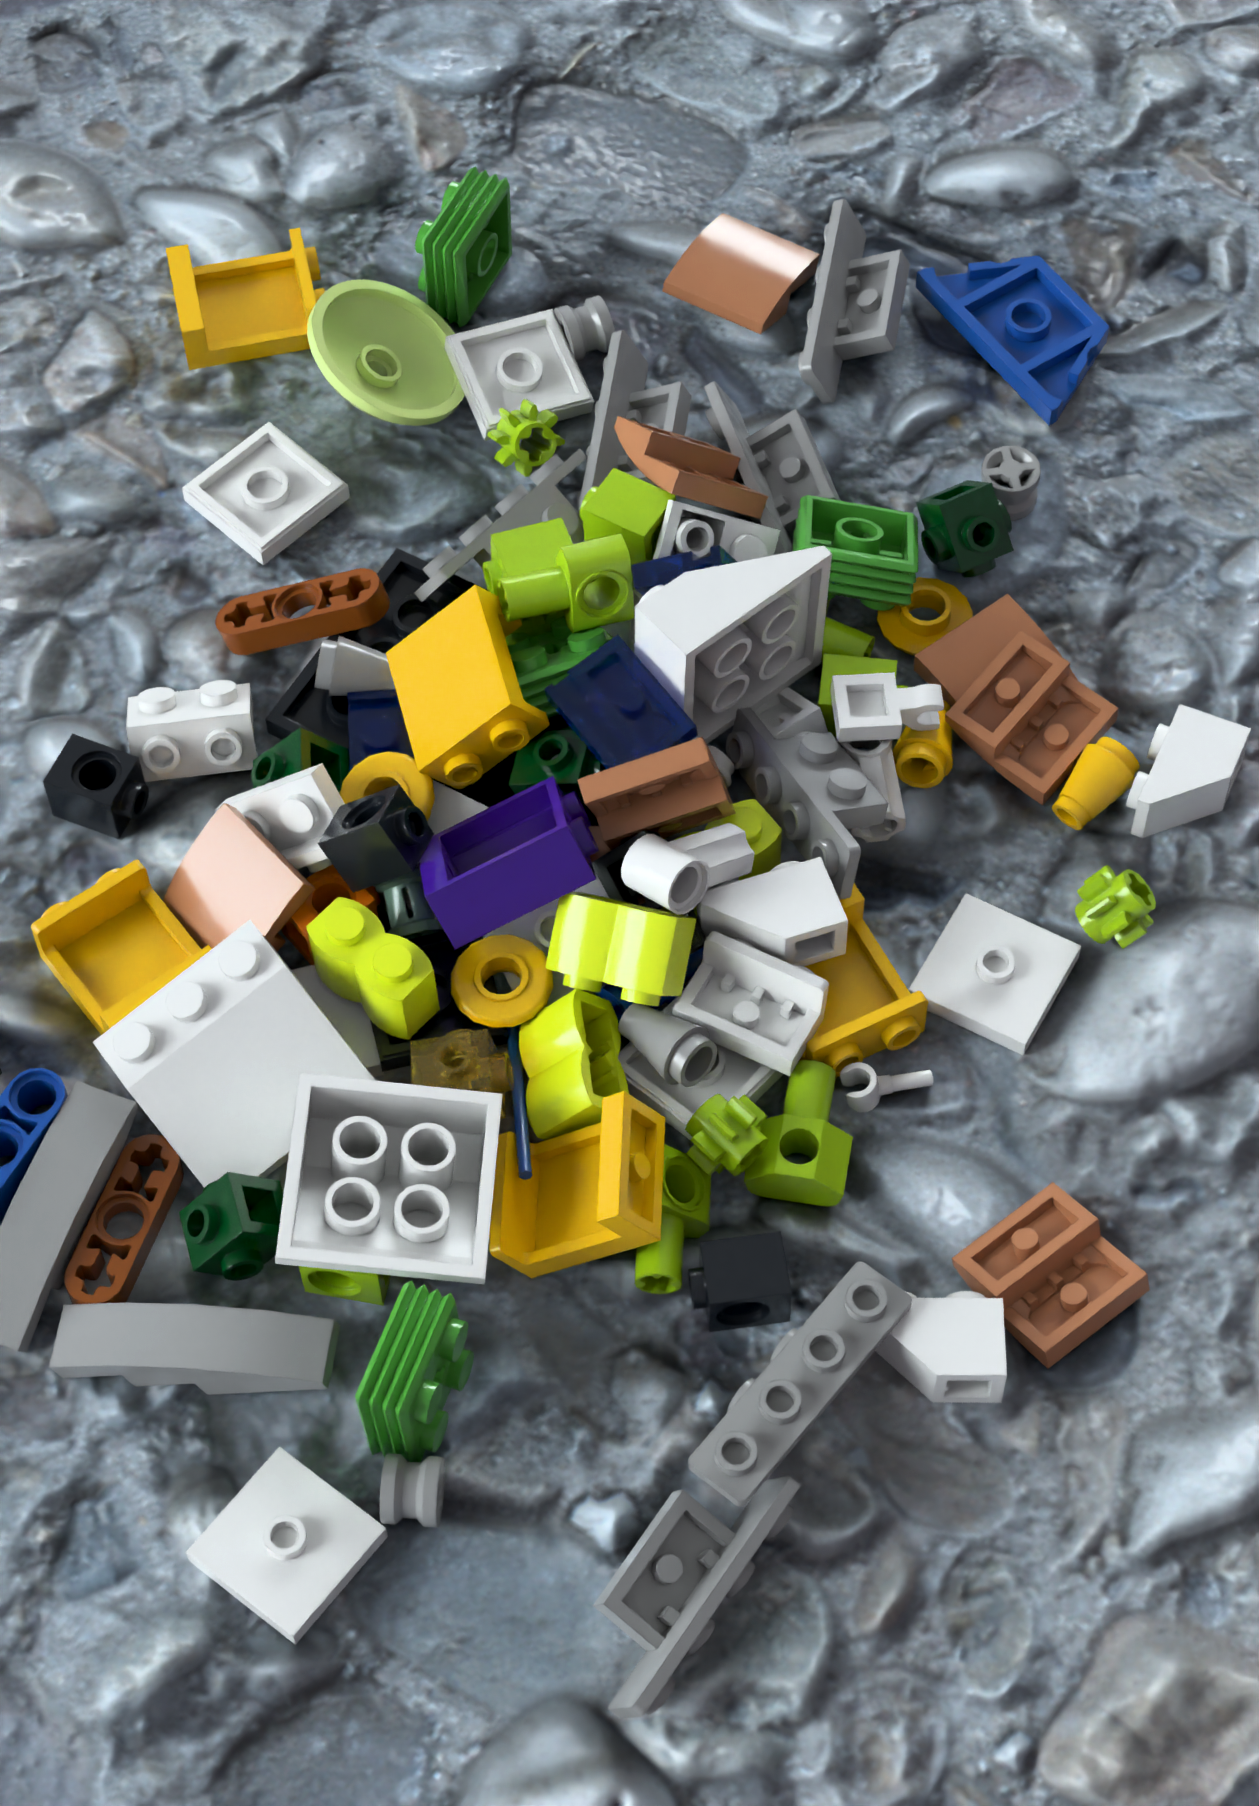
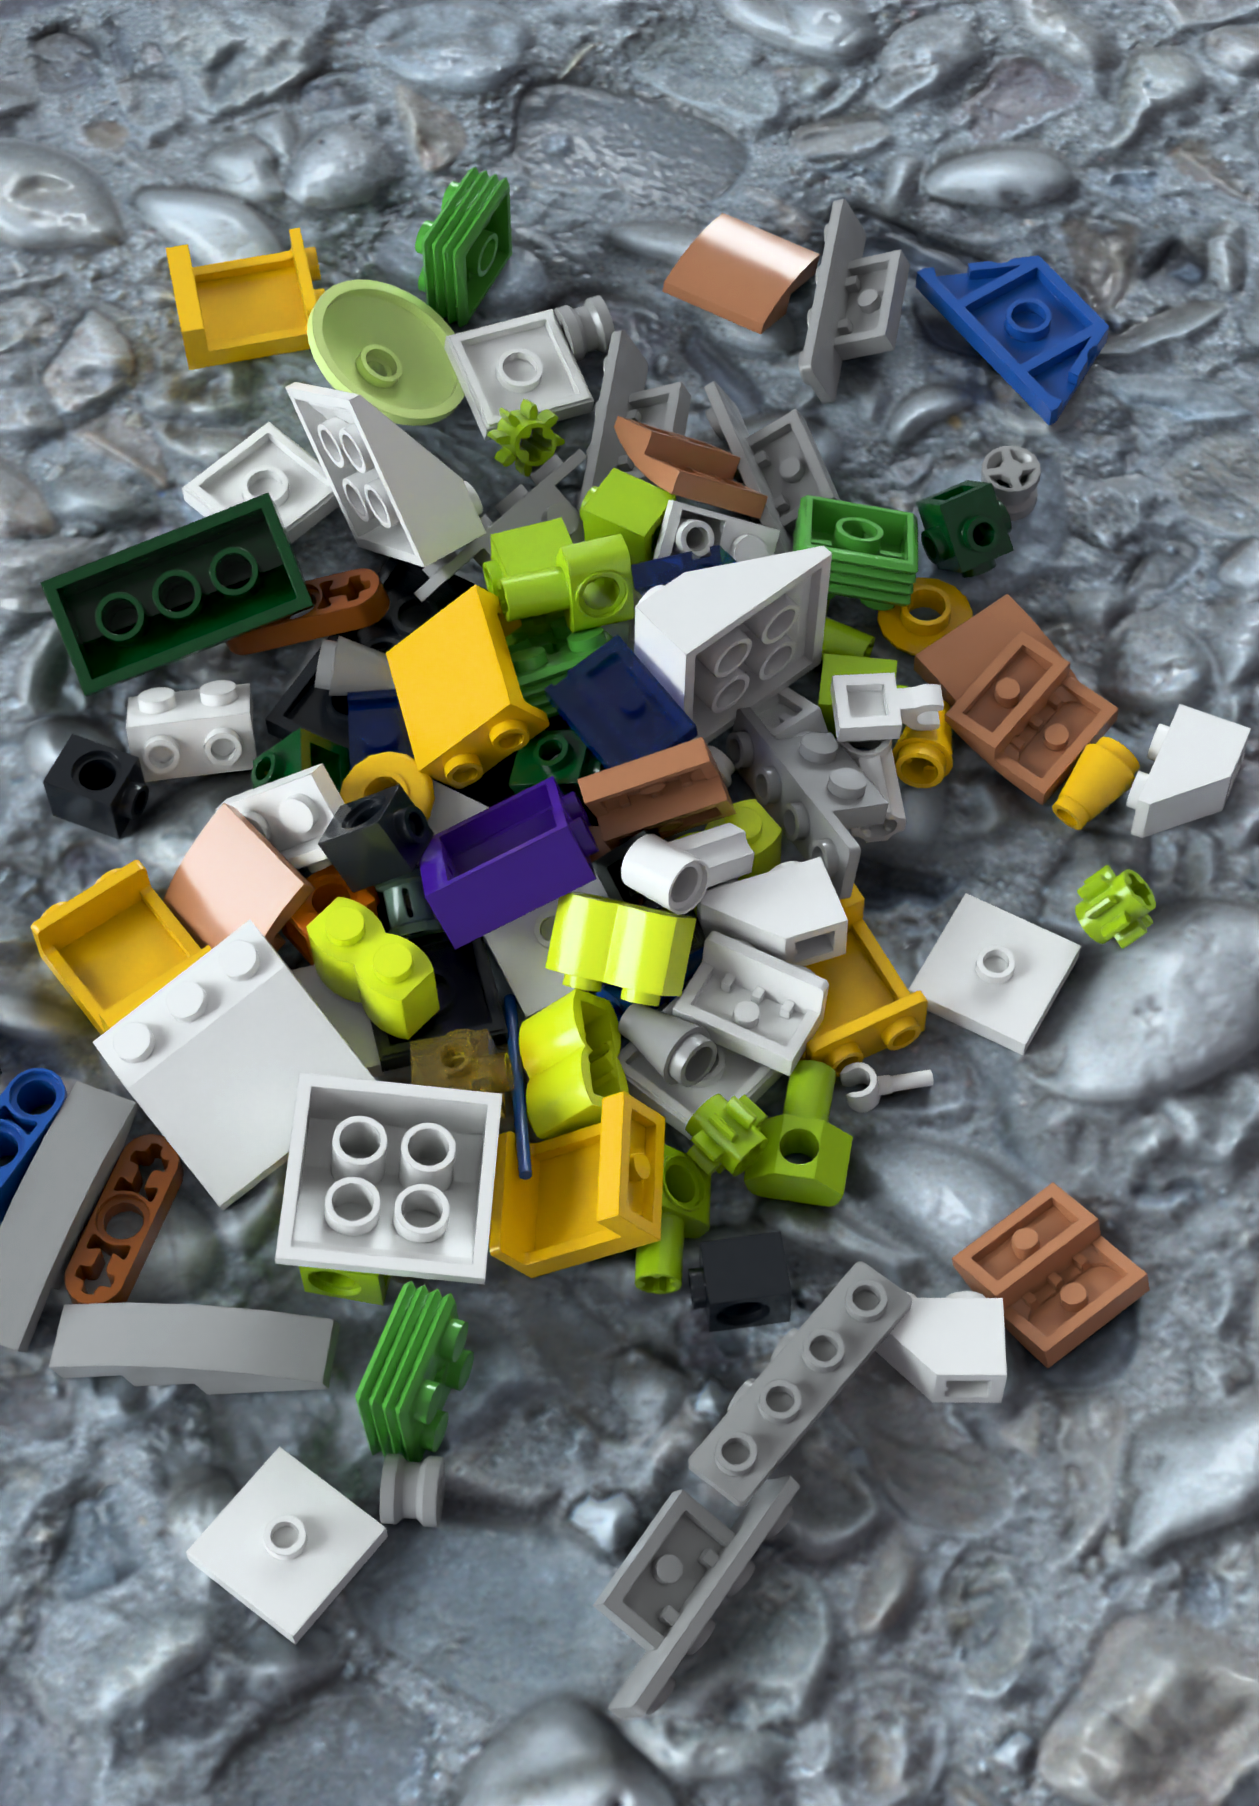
(177, 594): none -> dark green slope
(233, 1225): dark green brick -> none
(385, 481): none -> white slope
(498, 955): yellow piece -> none

